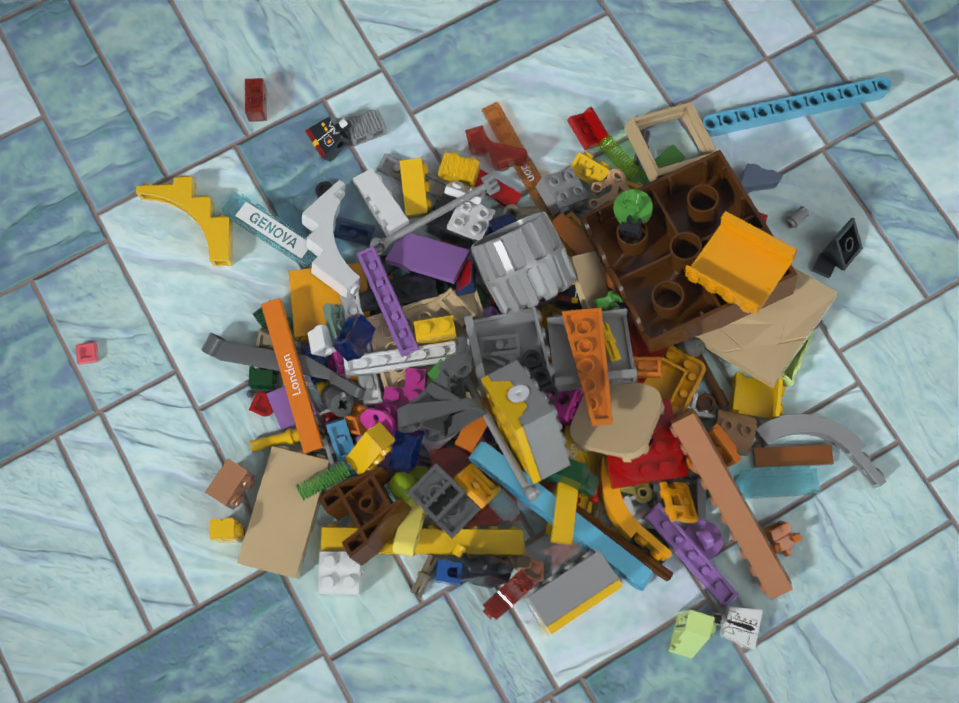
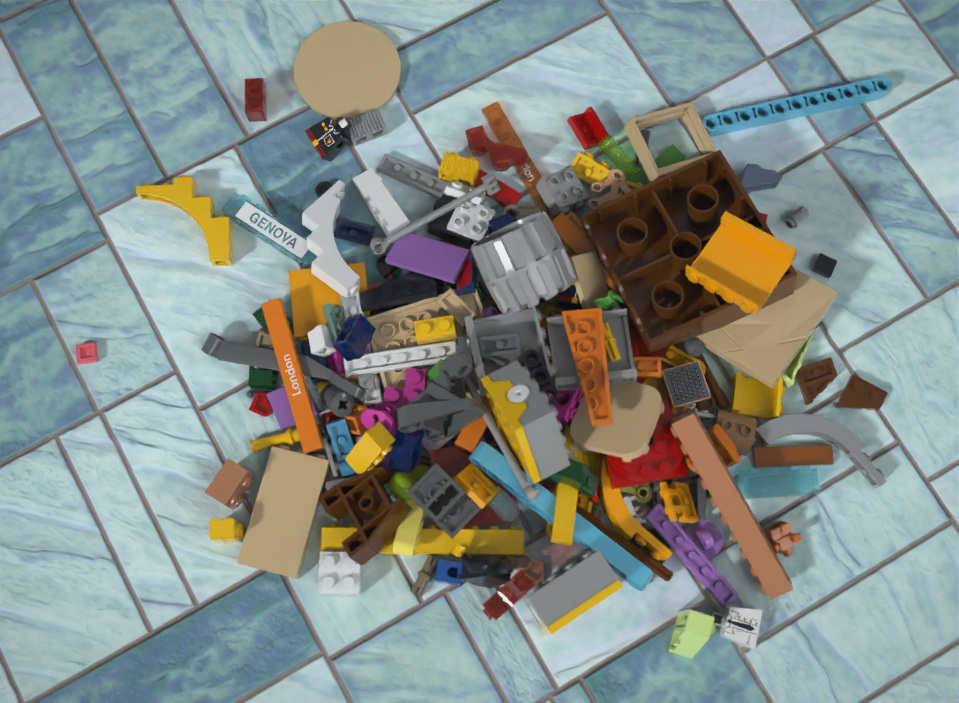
(322, 483): bright green piece -> none
(347, 70): none -> tan tile
(388, 301): medium lavender tile -> none
(415, 188): yellow brick -> none
(630, 229): black tile -> none
(633, 203): bright green tile -> none
(685, 384): none -> tile
(815, 378): none -> reddish brown wing
(844, 246): black slope -> none
(861, 395): none -> reddish brown wing

